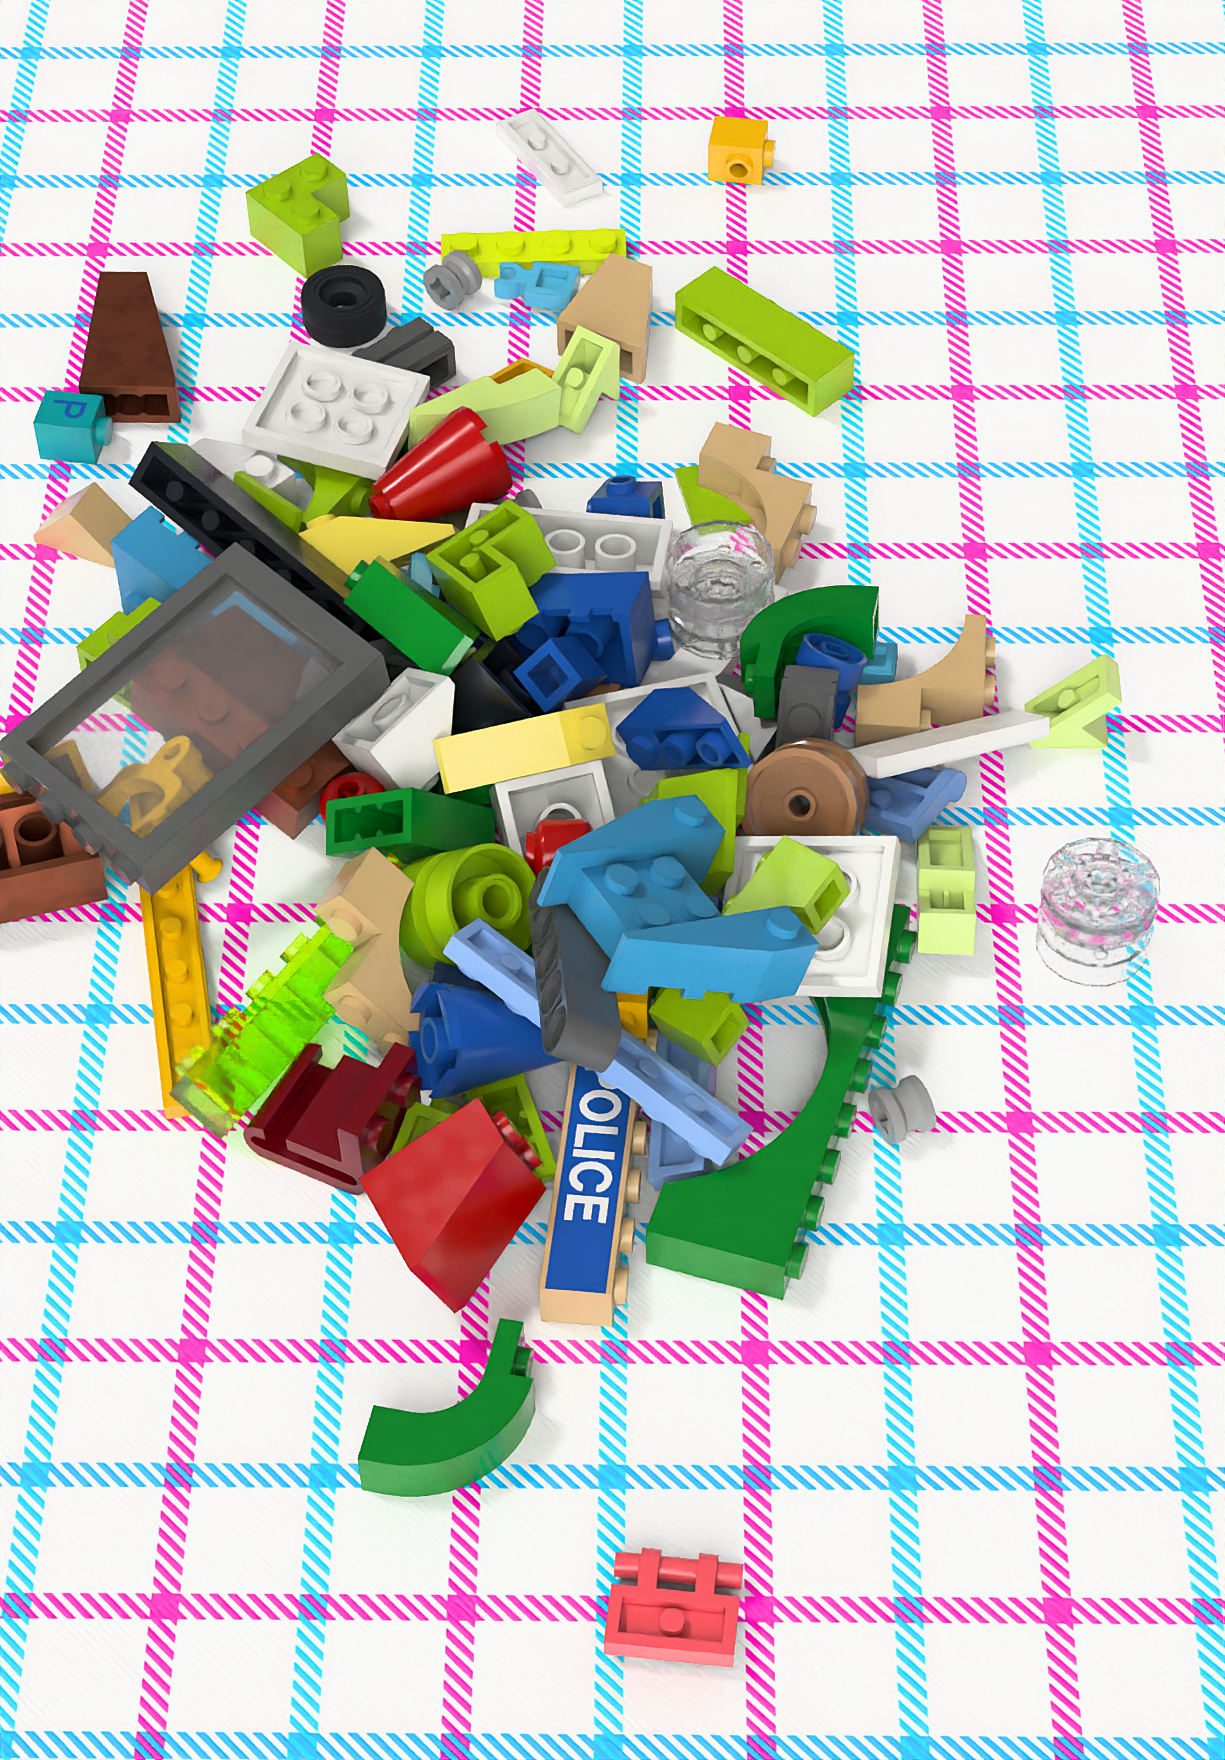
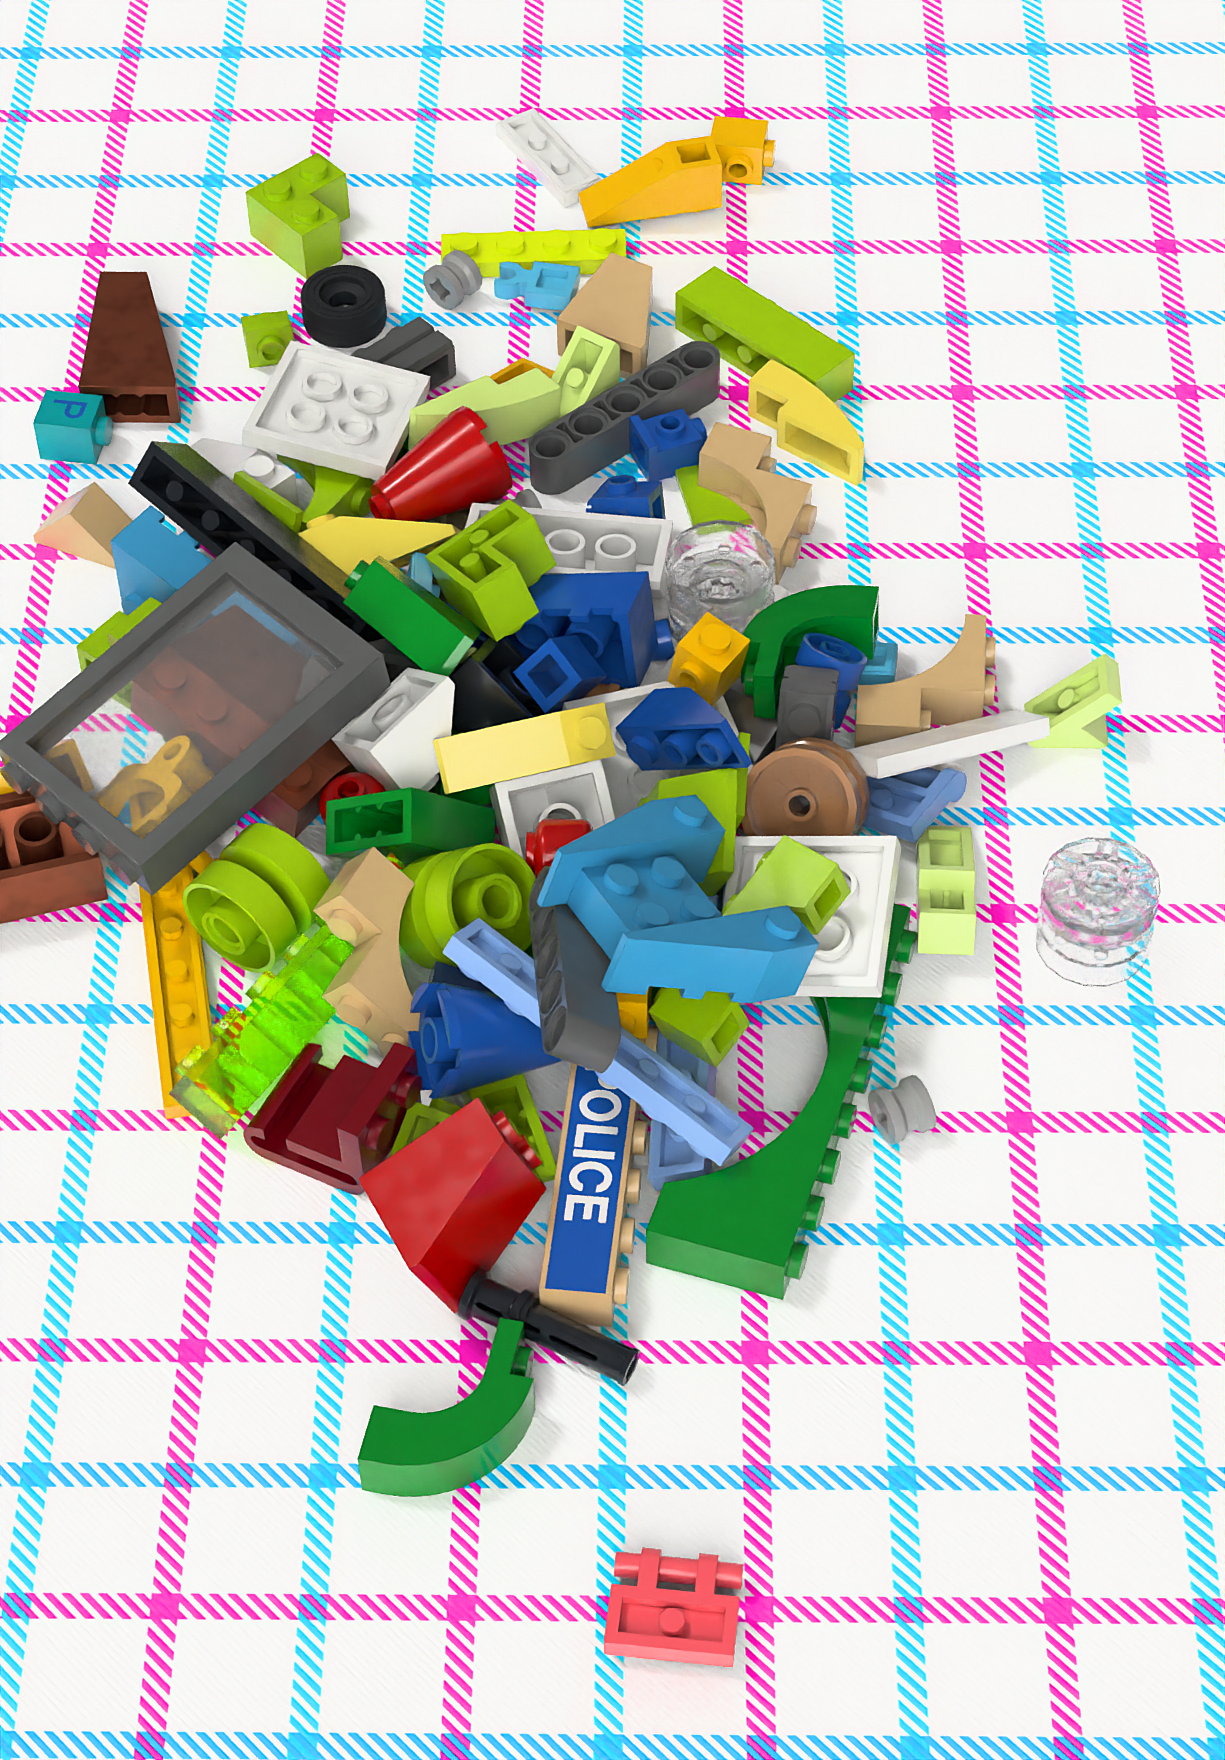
(256, 897): none -> lime wheel
(266, 337): none -> lime bracket
(492, 1300): none -> black pin
(599, 429): none -> dark grey beam
(664, 182): none -> yellow slope
(665, 443): none -> blue brick
(709, 658): none -> yellow brick
(806, 421): none -> light yellow slope

